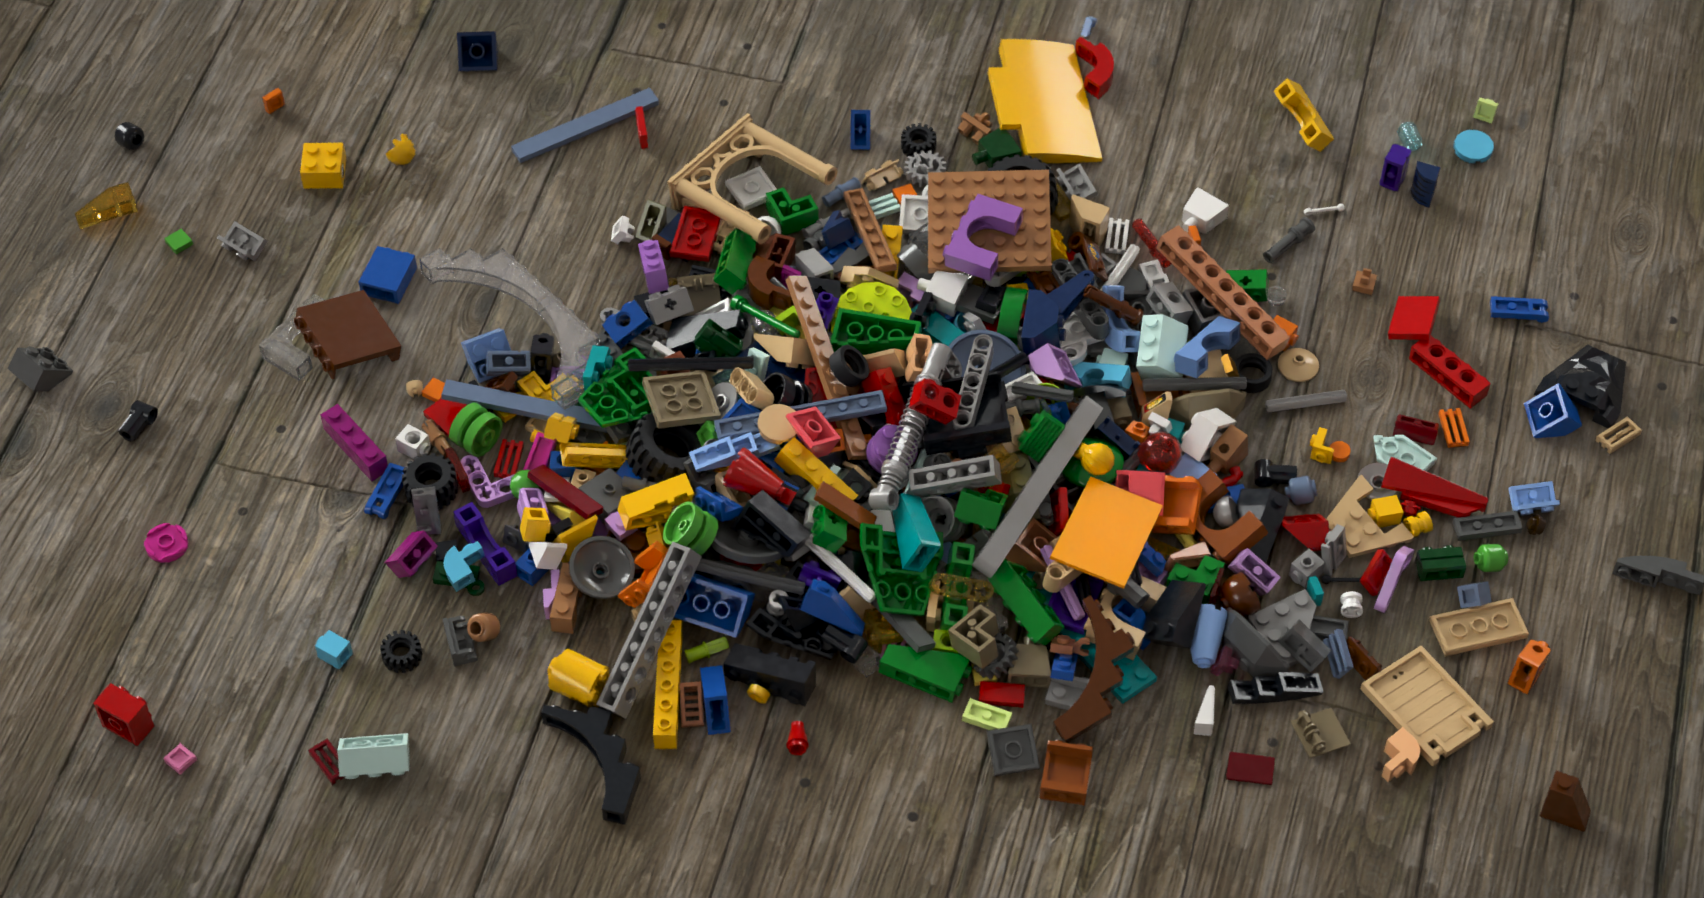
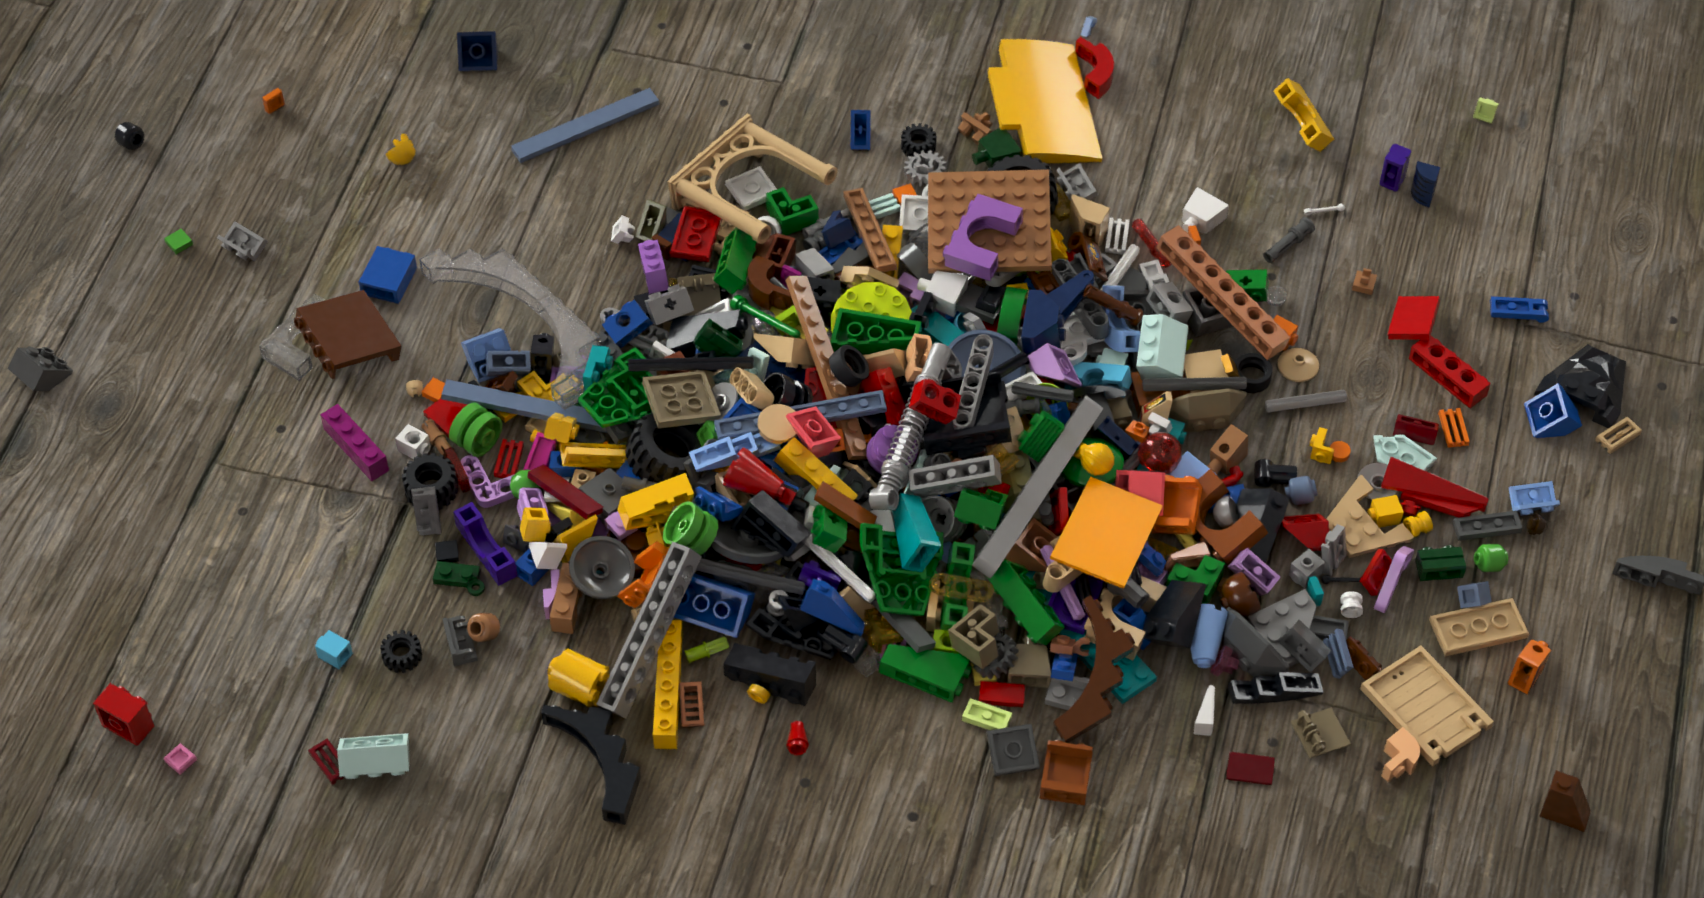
(108, 205): clear yellow slope -> none
(139, 417): black piece -> none
(166, 542): dark pink tile -> none
(323, 165): yellow brick -> none
(385, 491): blue plate -> none
(411, 554): magenta brick -> none
(457, 564): medium azure brick -> none
(641, 127): red tile -> none
(715, 700): blue slope -> none
(827, 306): dark purple hips -> none
(838, 194): sand blue pin -> none
(875, 177): tan hinge -> none
(1193, 357): medium blue arch -> none
(1204, 433): white brick -> none
(1216, 588): clear red piece -> none
(1410, 136): clear light blue brick -> none
(1473, 146): medium azure tile -> none

